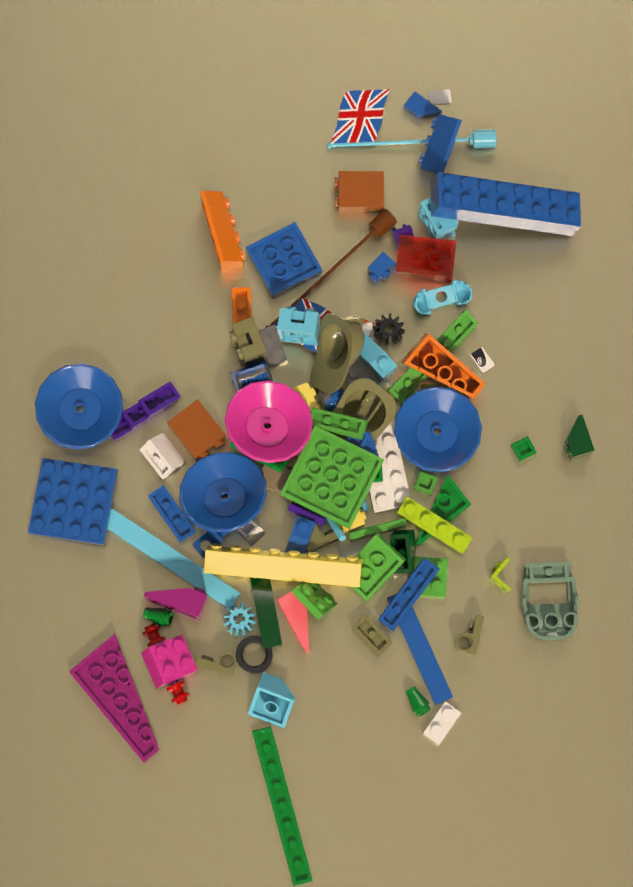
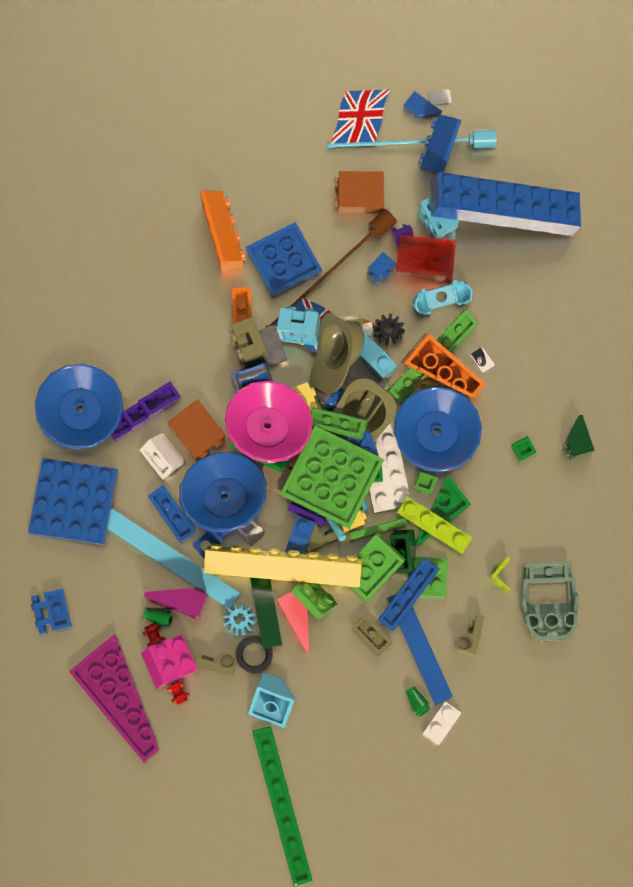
(57, 611): none -> blue plate

